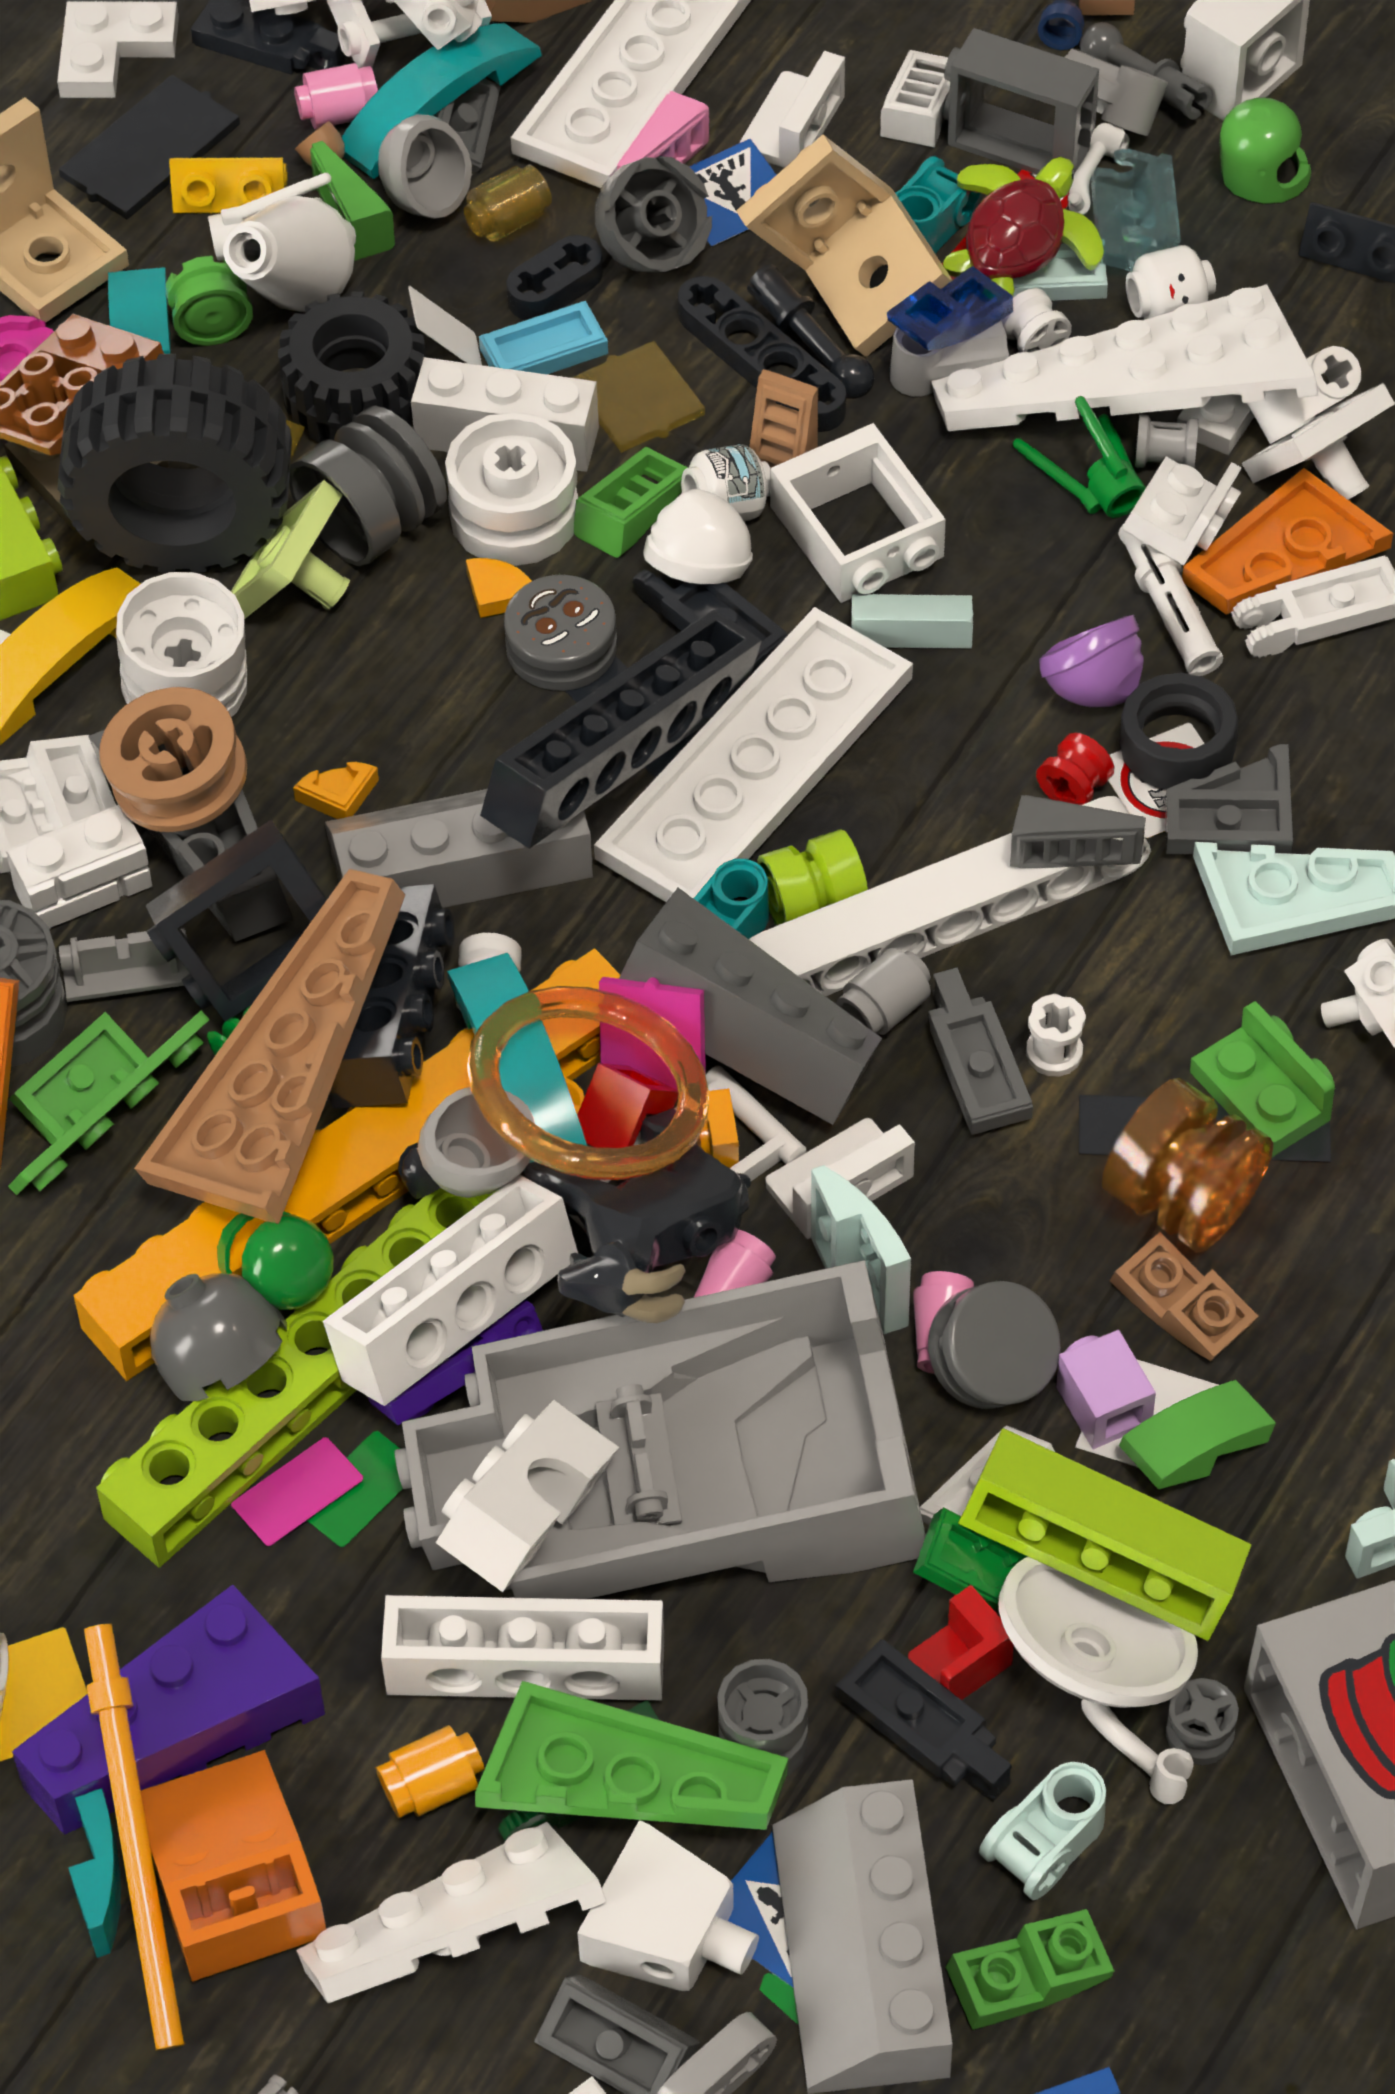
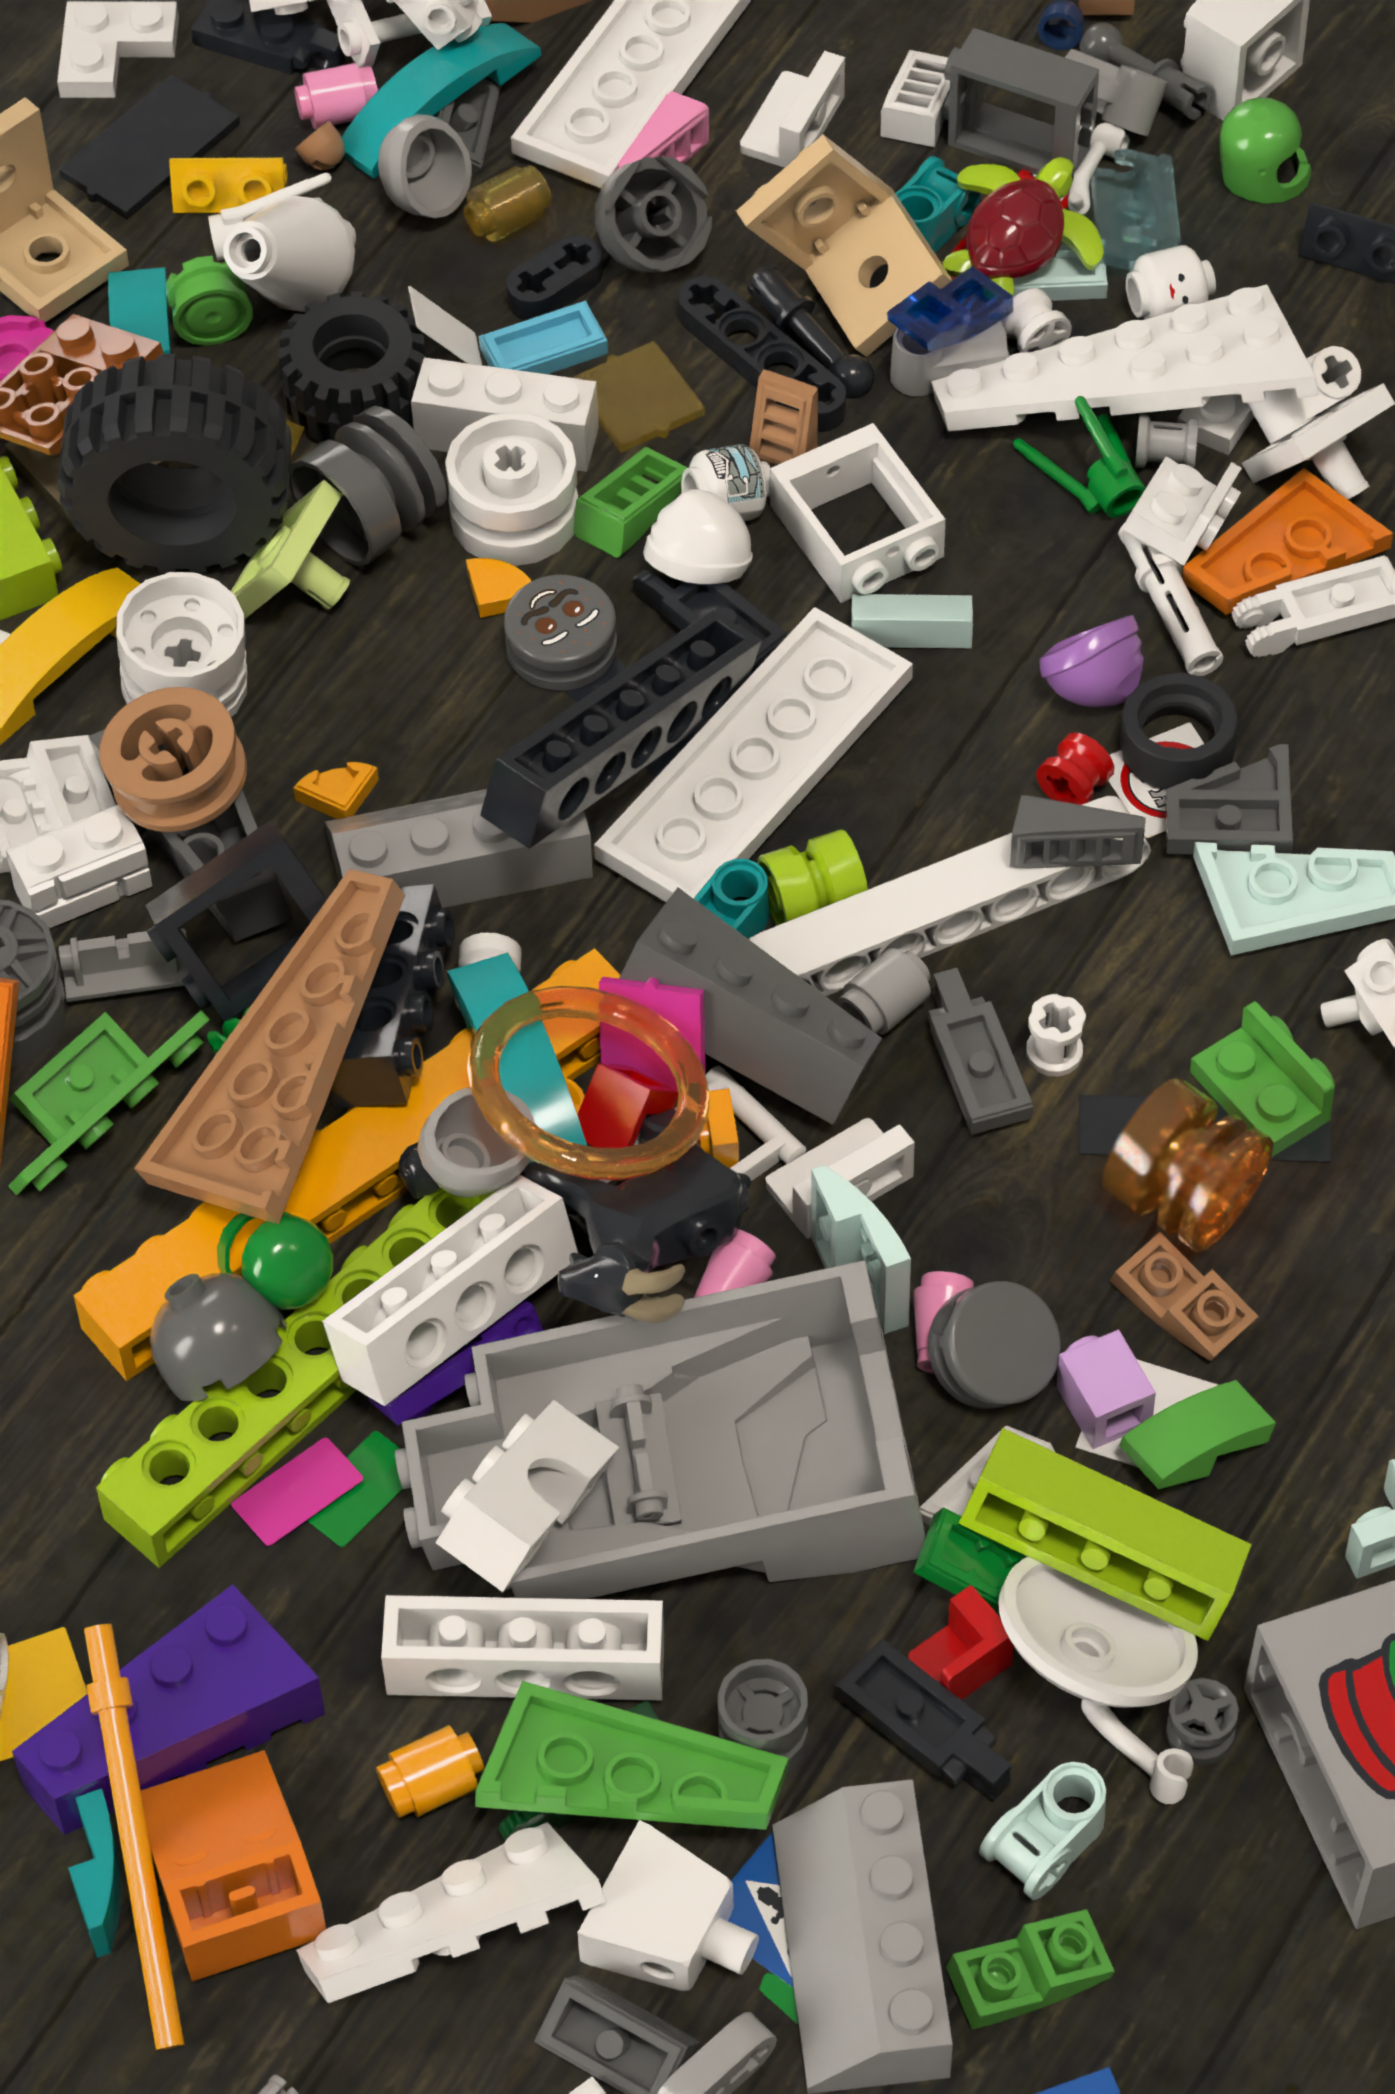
(354, 202): bright green slope -> none
(730, 182): sticker -> none

